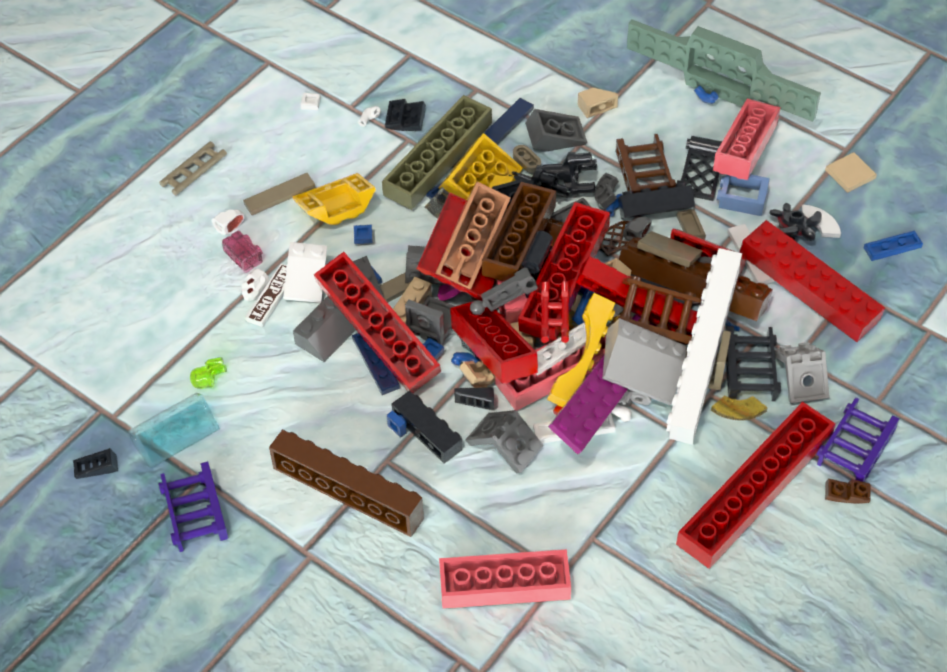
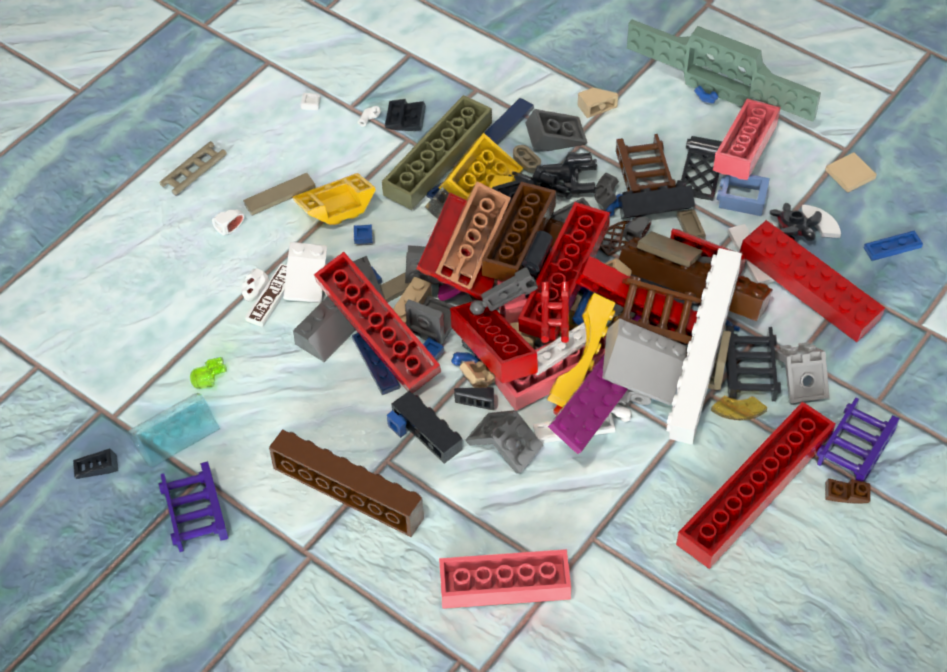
(242, 251): clear pink brick -> none

